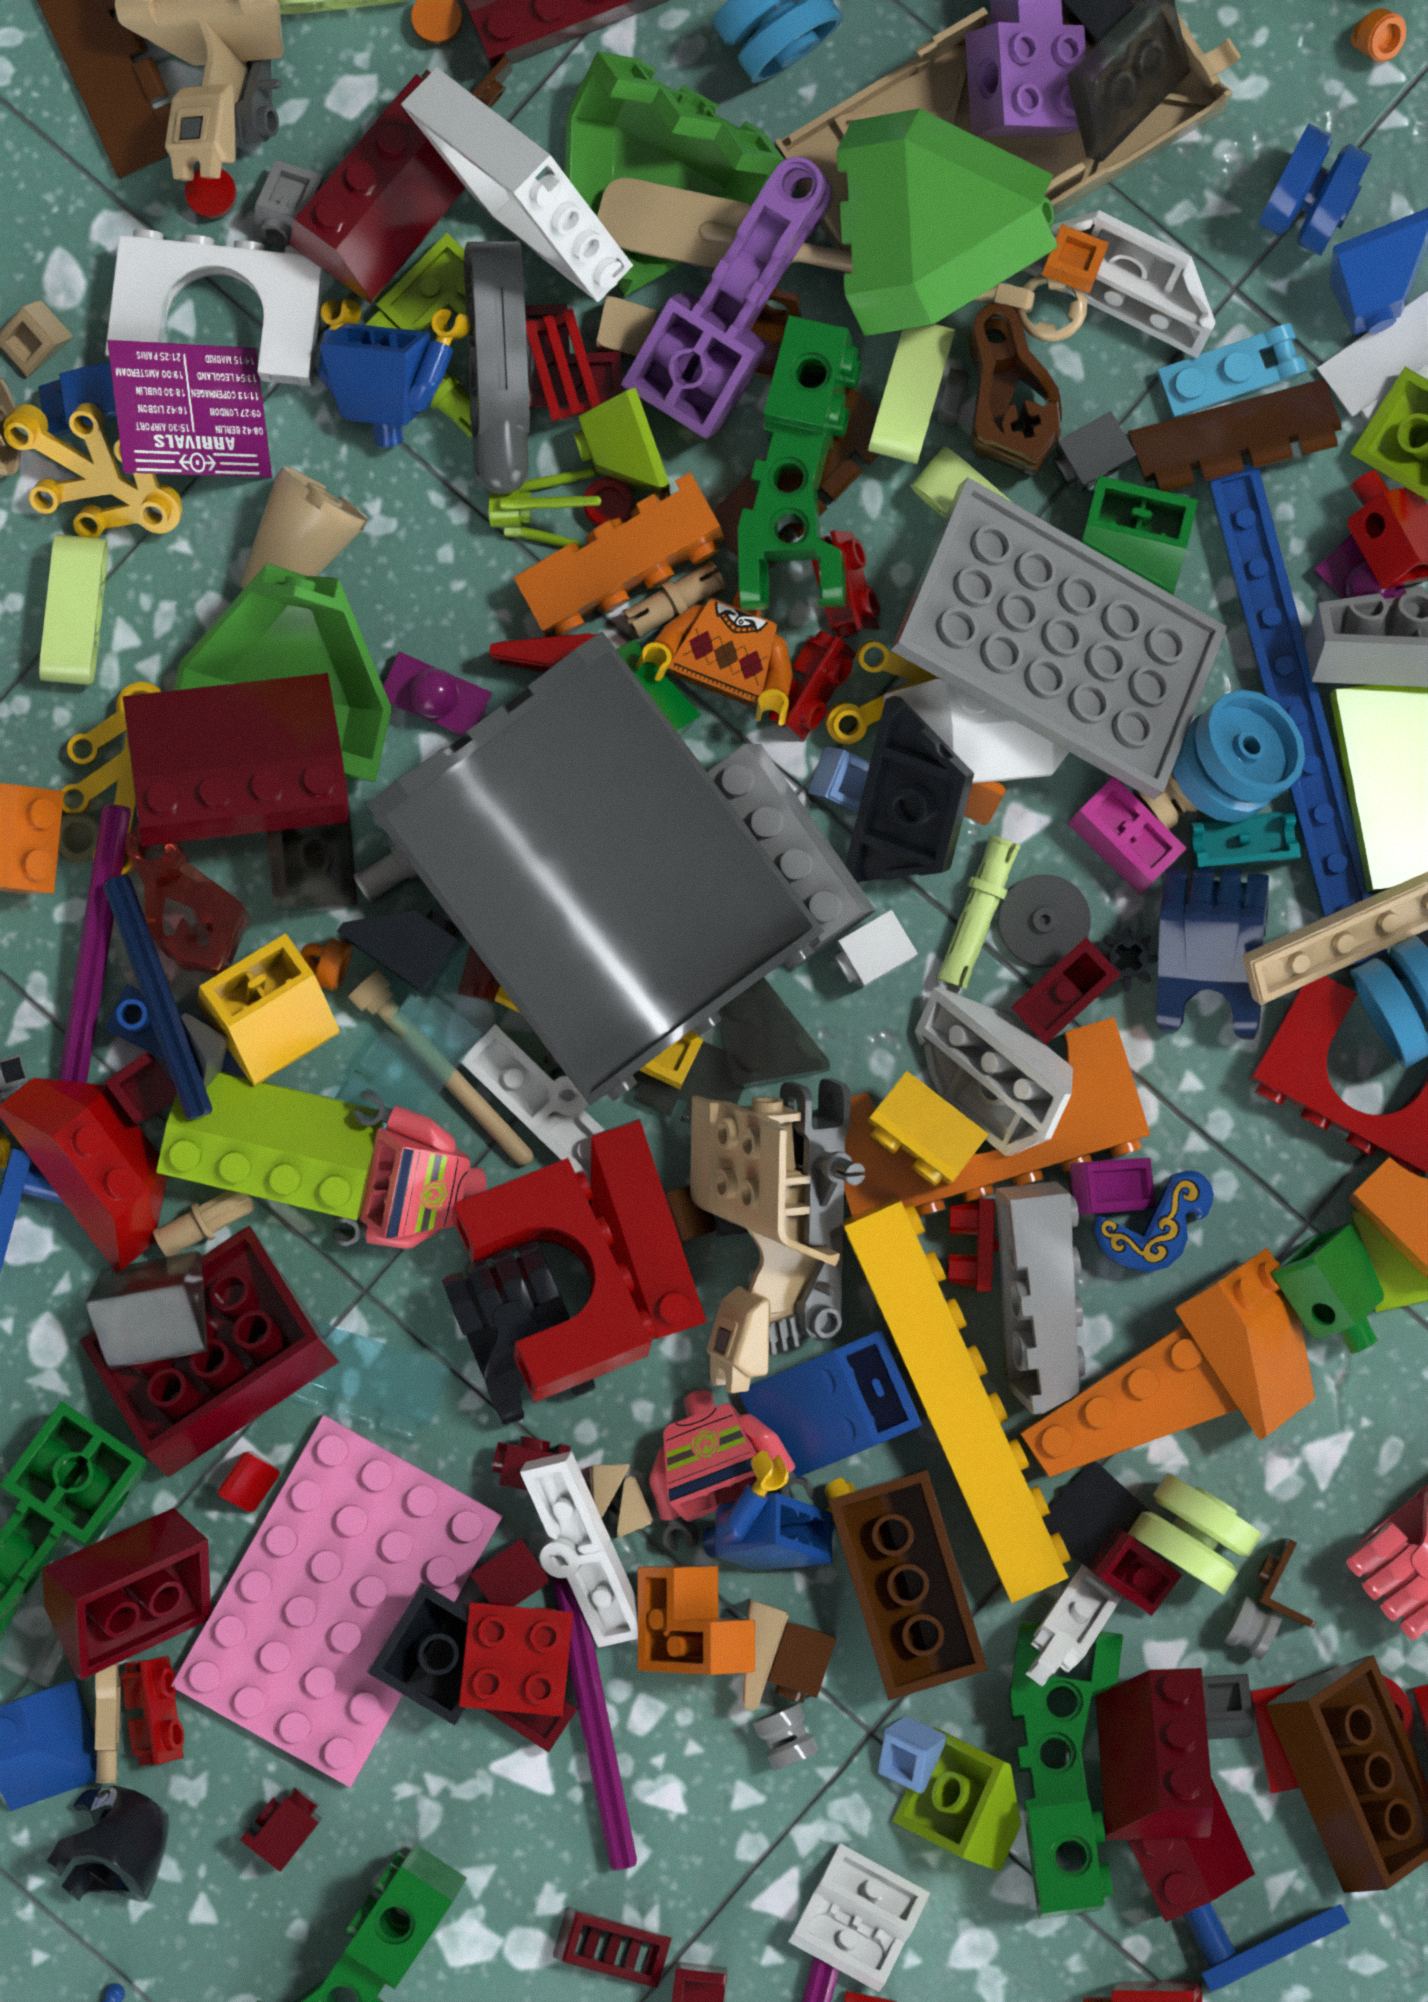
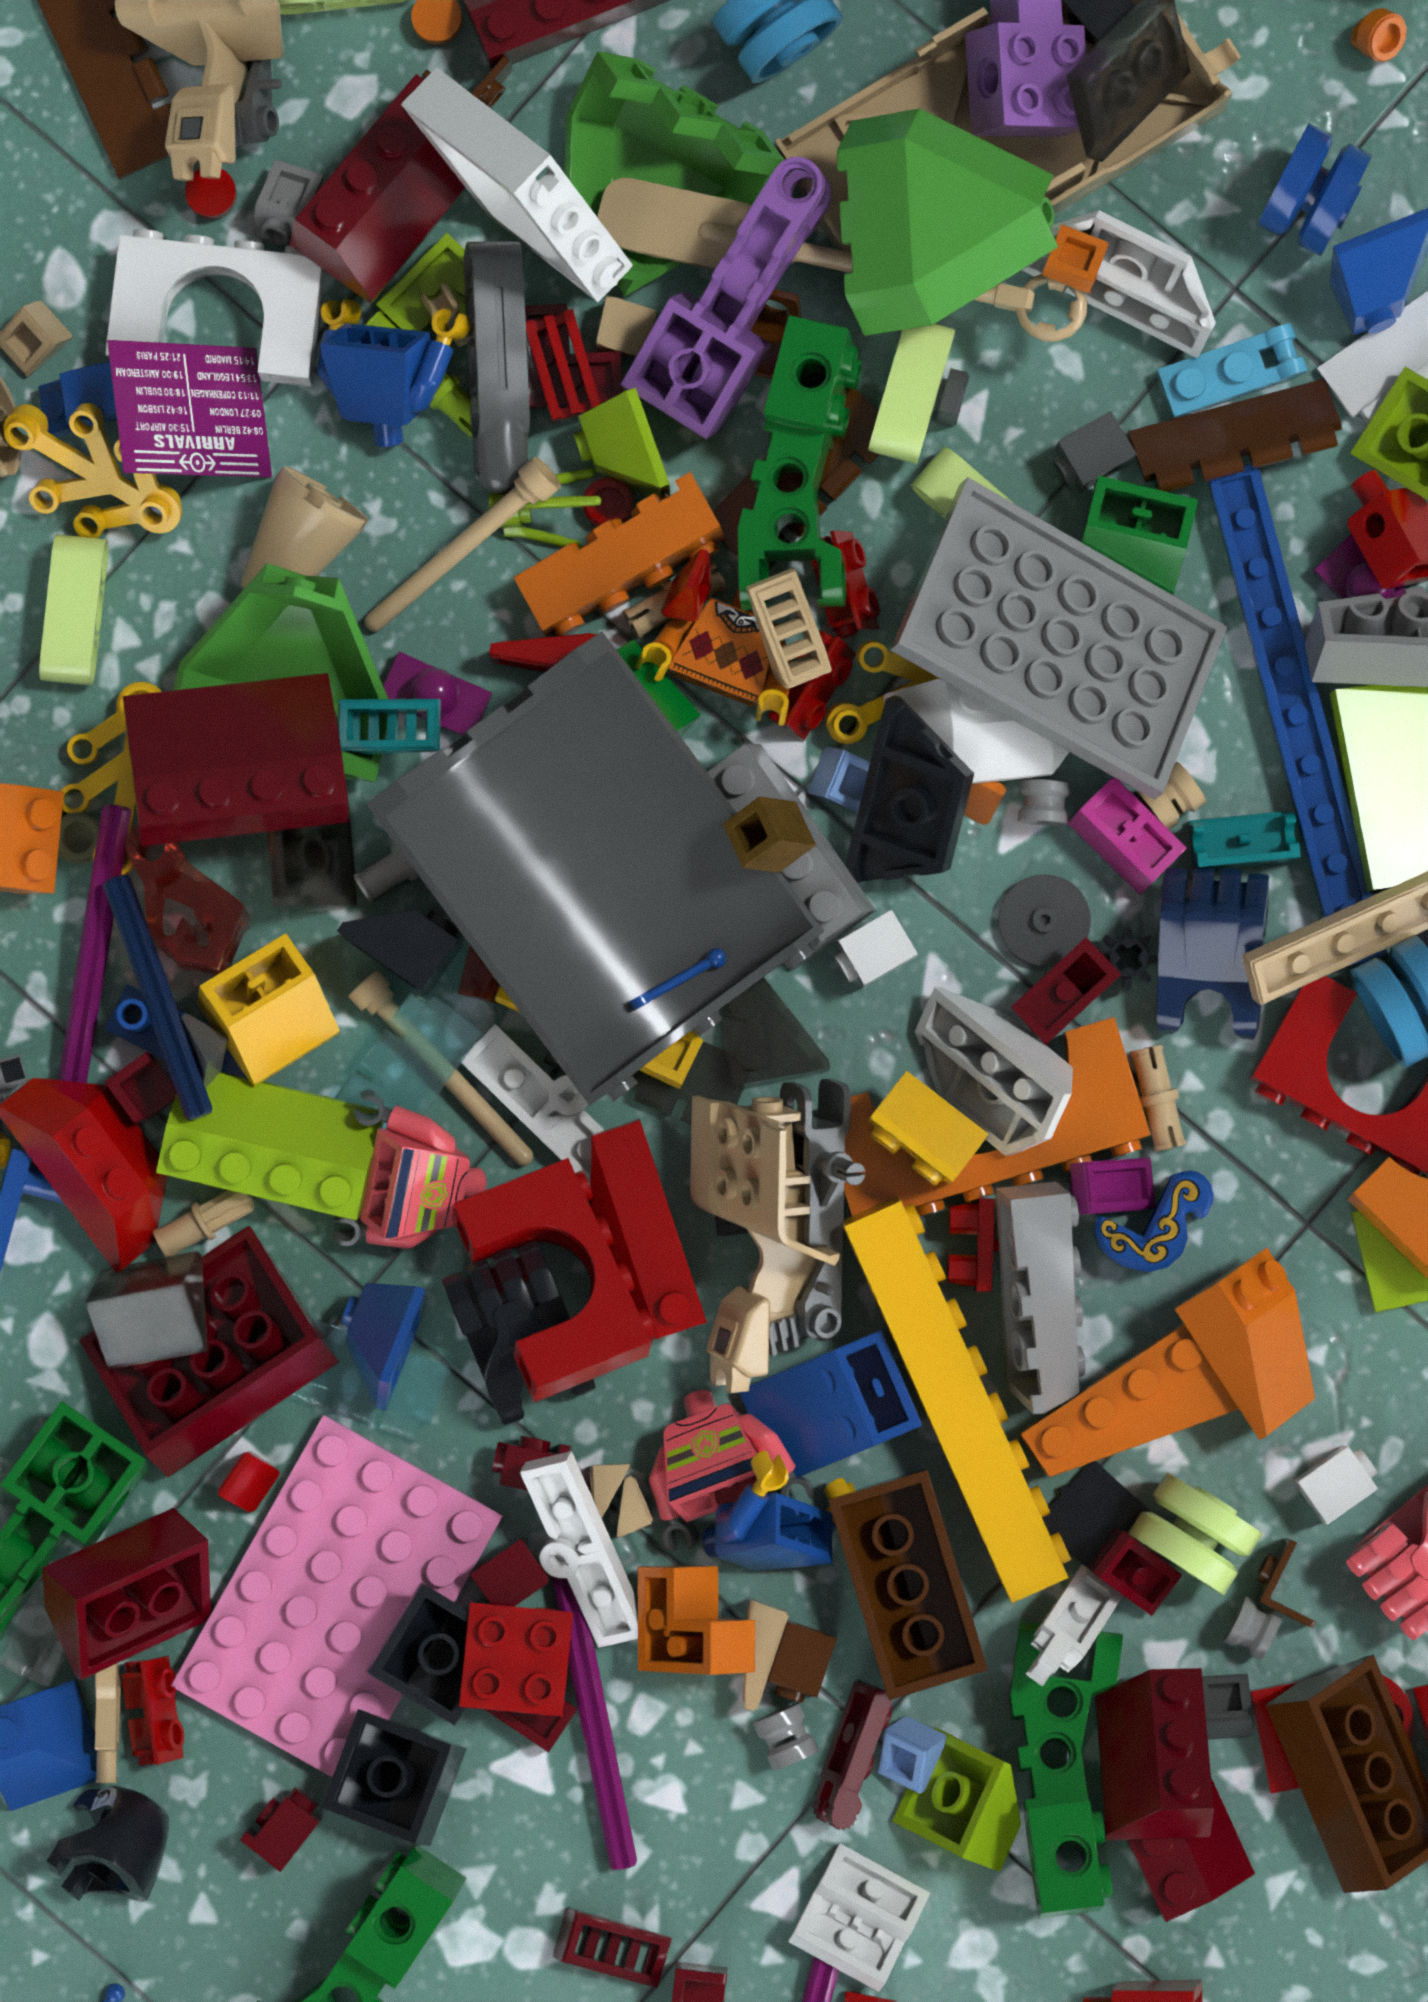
(333, 963): orange tile -> none
(350, 725): none -> teal slope
(382, 1333): none -> blue slope
(394, 1778): none -> black slope
(444, 301): none -> tan hand
(534, 483): none -> tan piece
(689, 589): none -> red slope
(689, 1219): reddish brown slope -> none
(715, 958): none -> blue hinge
(769, 834): none -> pearl gold brick
(801, 669): none -> tan slope
(851, 1755): none -> dark red hinge
(981, 903): yellowish green pin -> none
(997, 374): reddish brown piece -> none
(1044, 802): none -> light grey wheel
(1158, 1097): none -> tan pin
(1229, 1967): blue piece -> none
(1239, 756): dark azure wheel -> none
(1333, 1286): green torso -> none
(1337, 1483): none -> white brick

